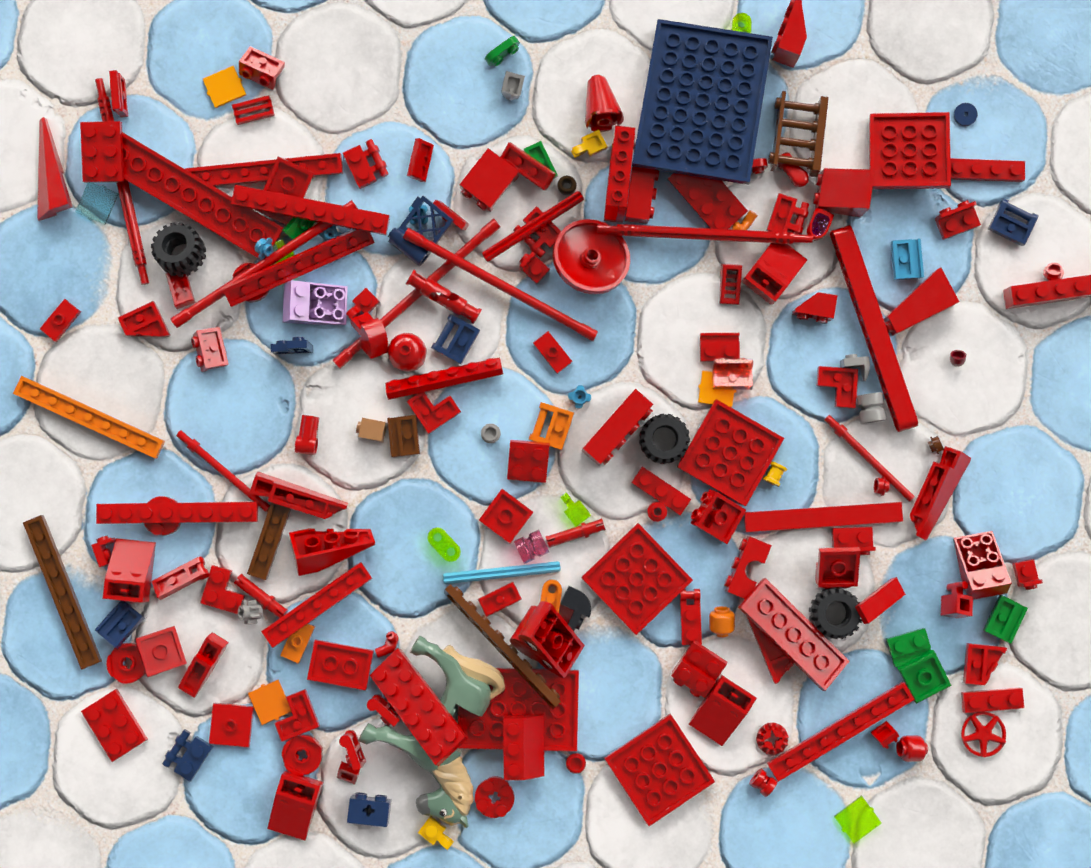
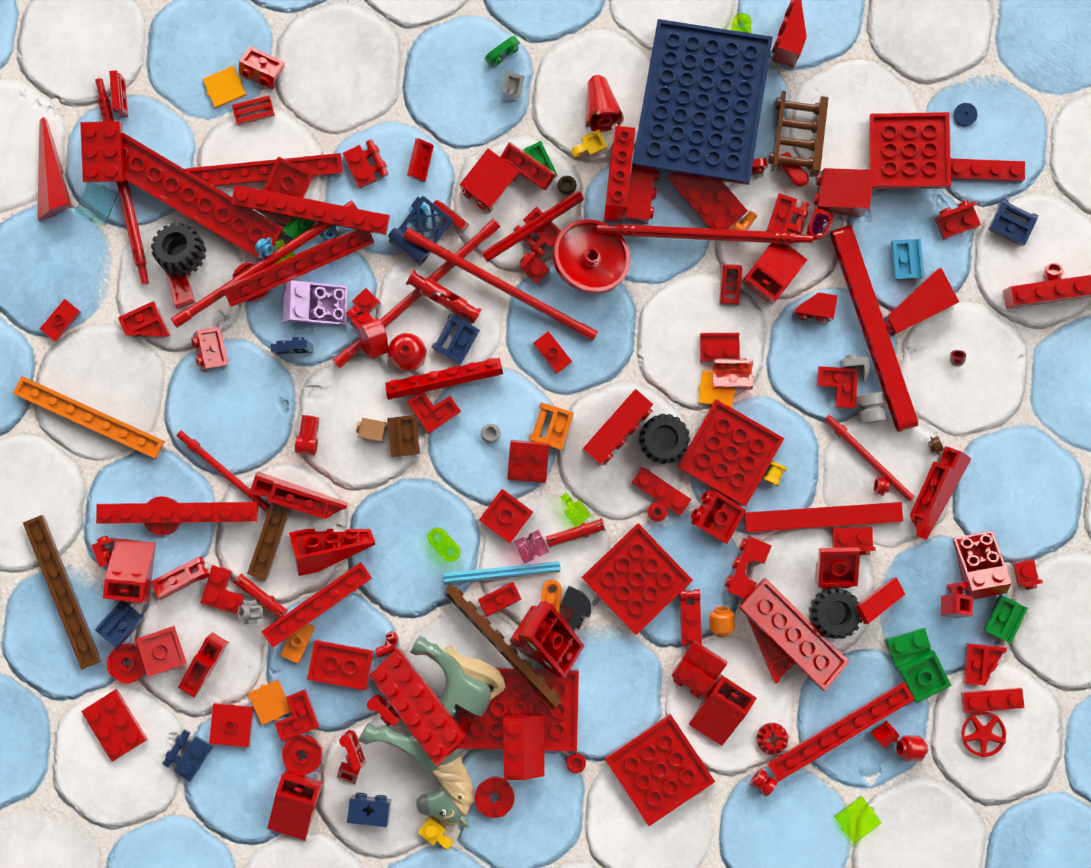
(574, 396): dark azure plate -> none

